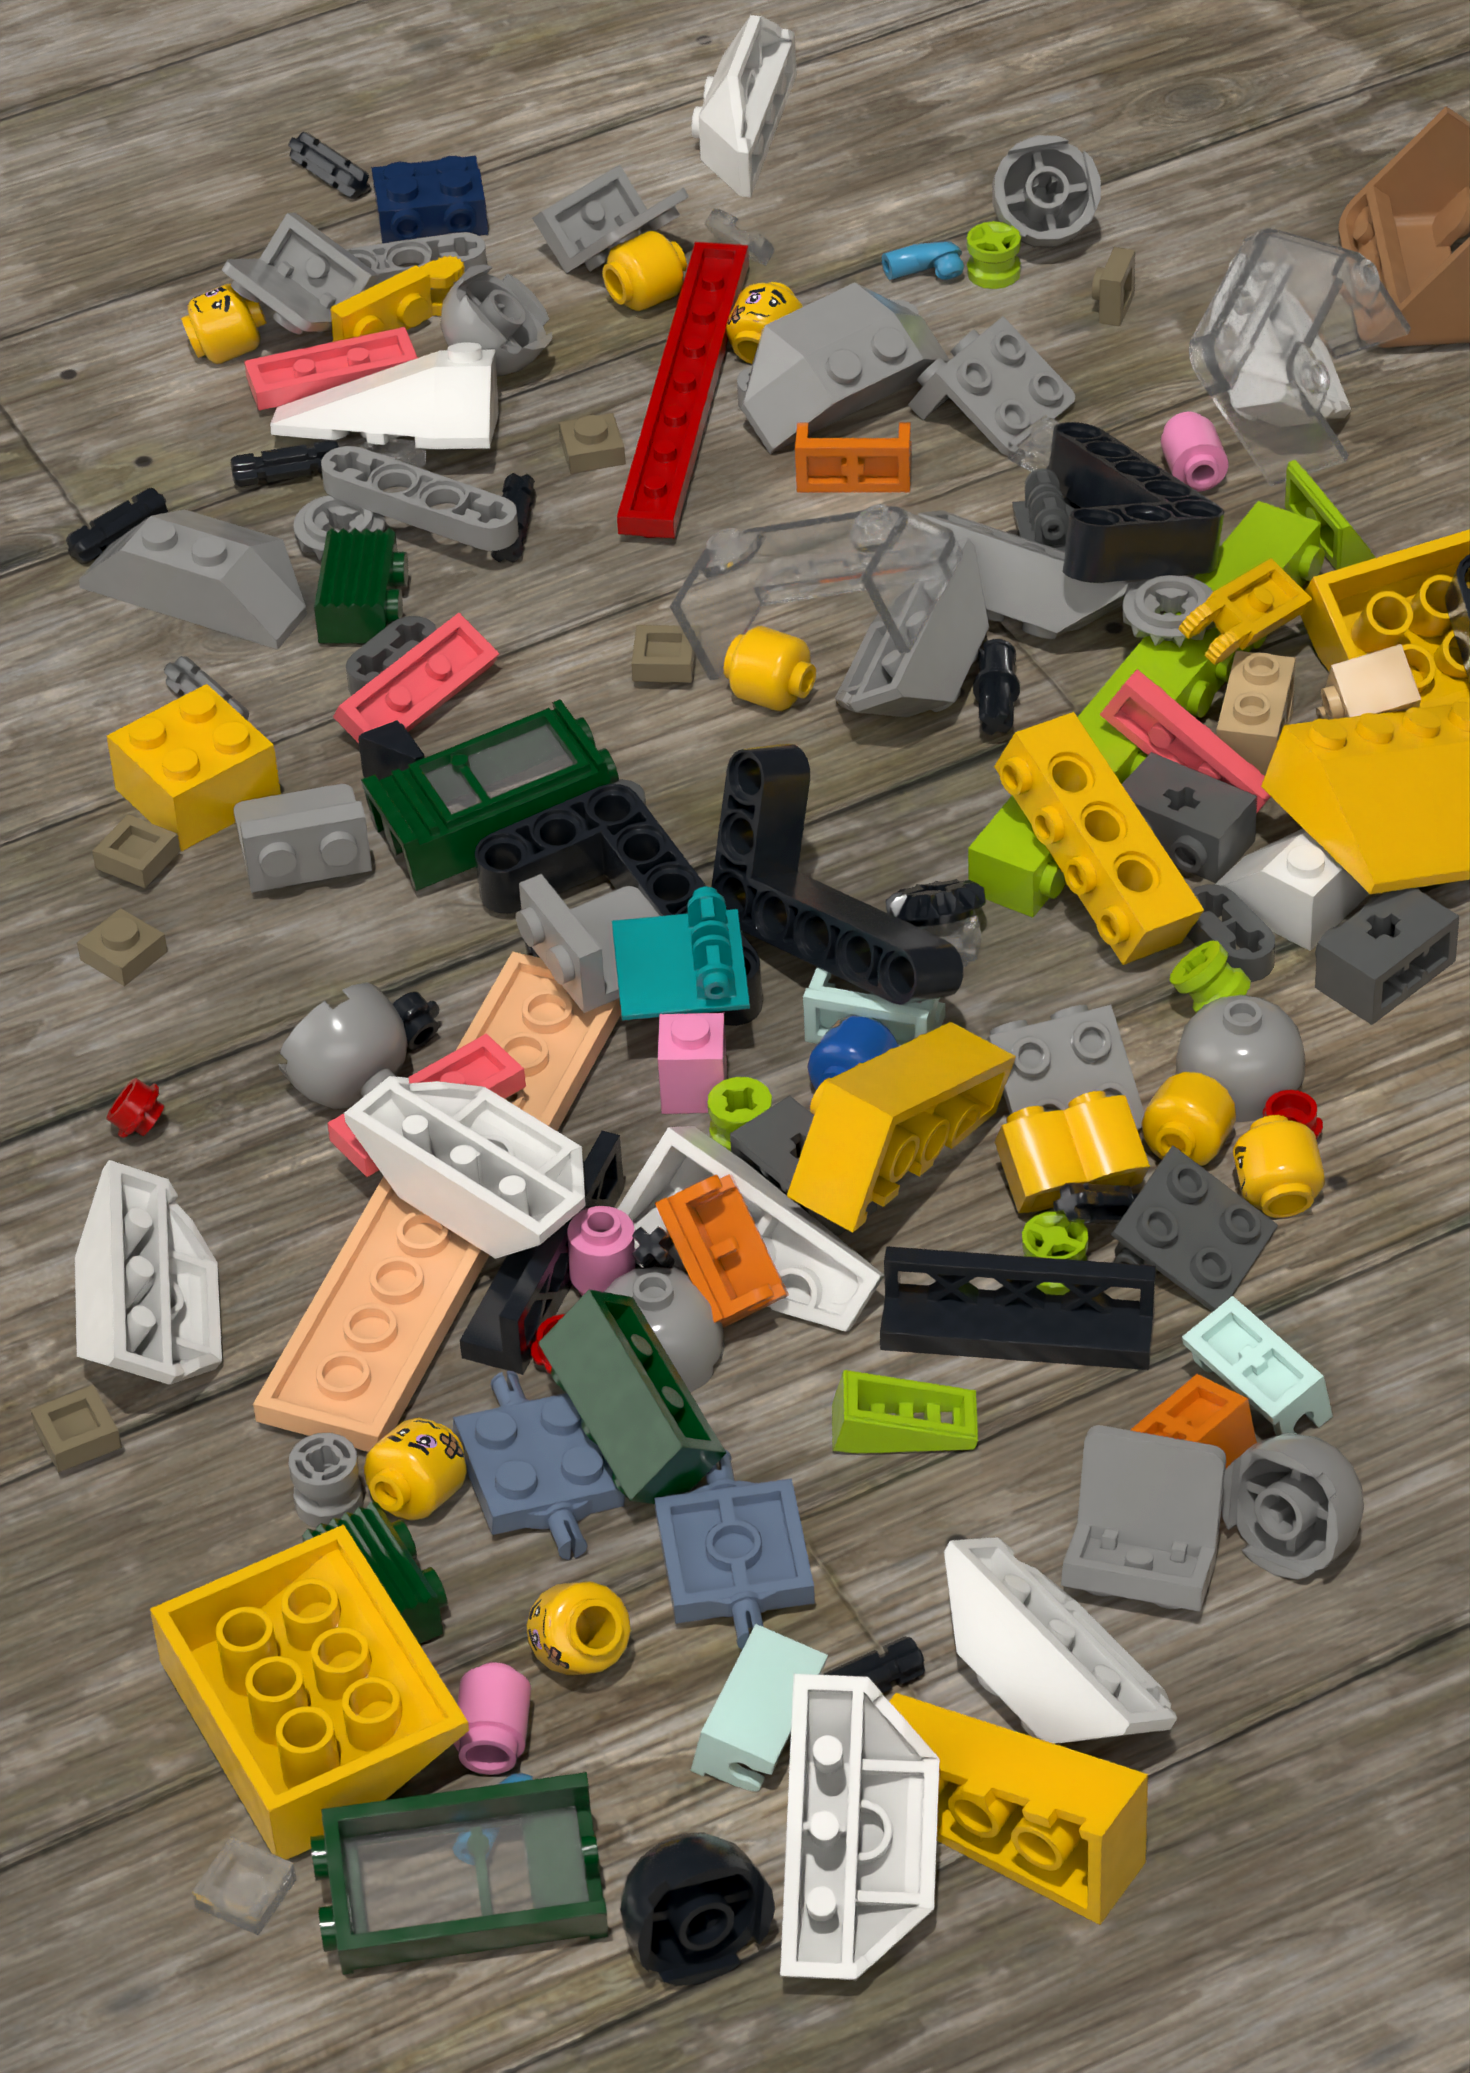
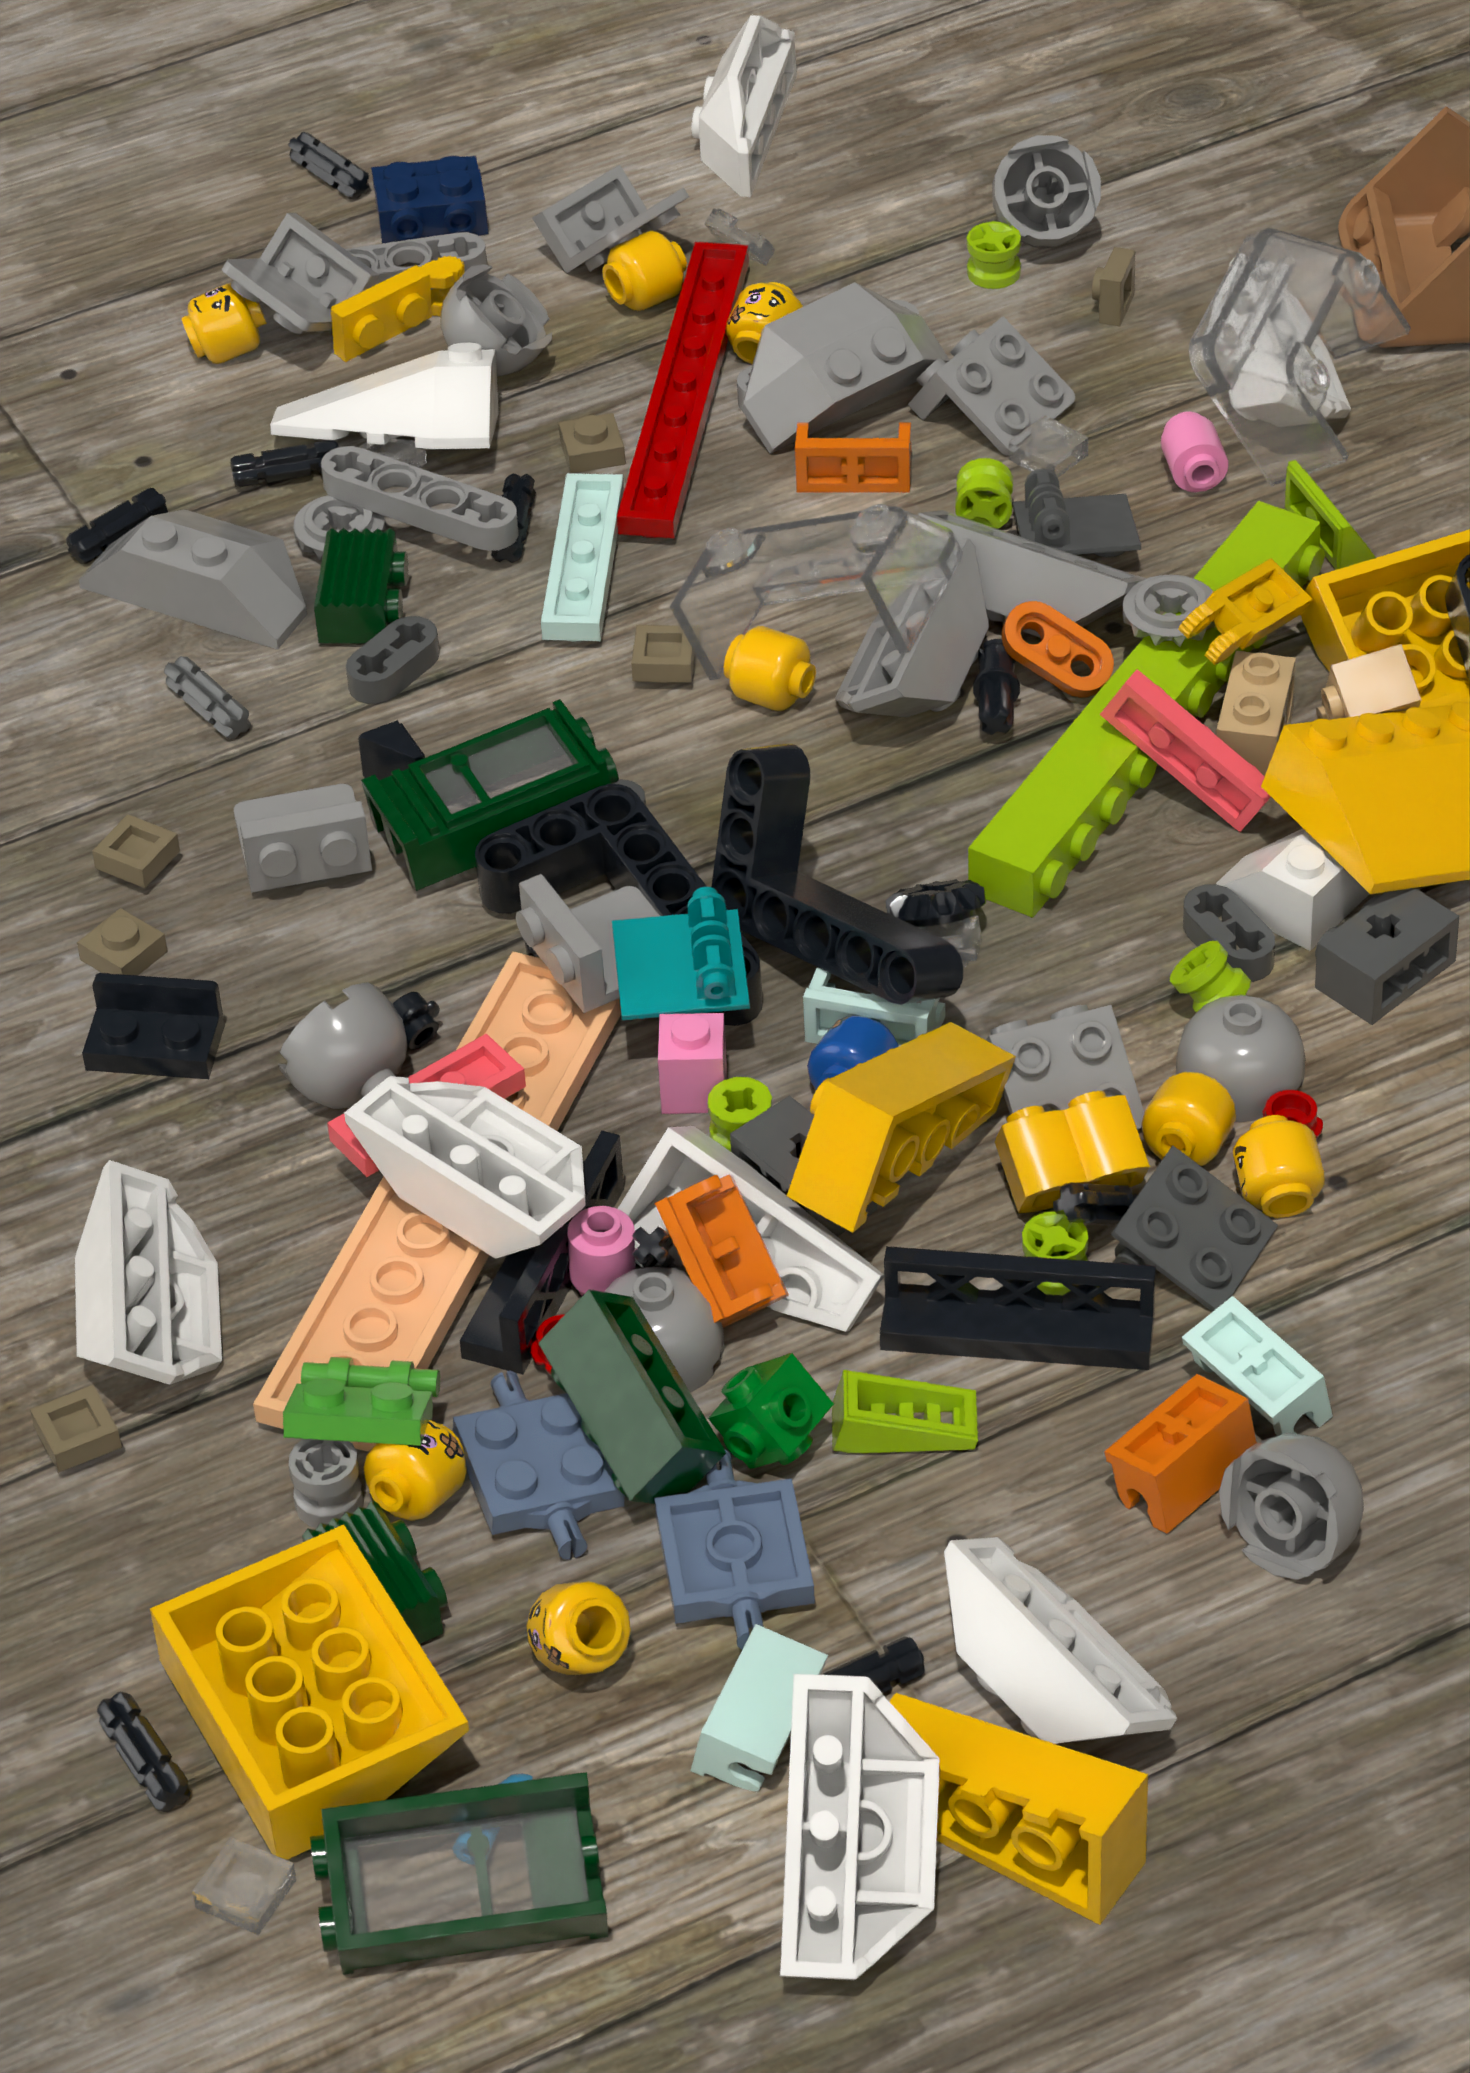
(136, 1108): red plate -> none
(143, 1751): none -> black axle
(154, 1026): none -> black bracket
(192, 765): yellow brick -> none
(317, 368): coral plate -> none
(361, 1402): none -> bright green plate
(419, 679): coral plate -> none
(497, 1712): bright pink brick -> none
(582, 558): none -> light aqua plate
(694, 1907): black cylinder -> none
(770, 1412): none -> green brick
(924, 256): dark azure arm -> none
(985, 492): none -> lime wheel
(1060, 646): none -> orange plate
(1098, 838): yellow brick -> none
(1131, 513): black beam -> none
(1146, 1518): light grey bracket -> none
(1193, 815): dark grey brick -> none

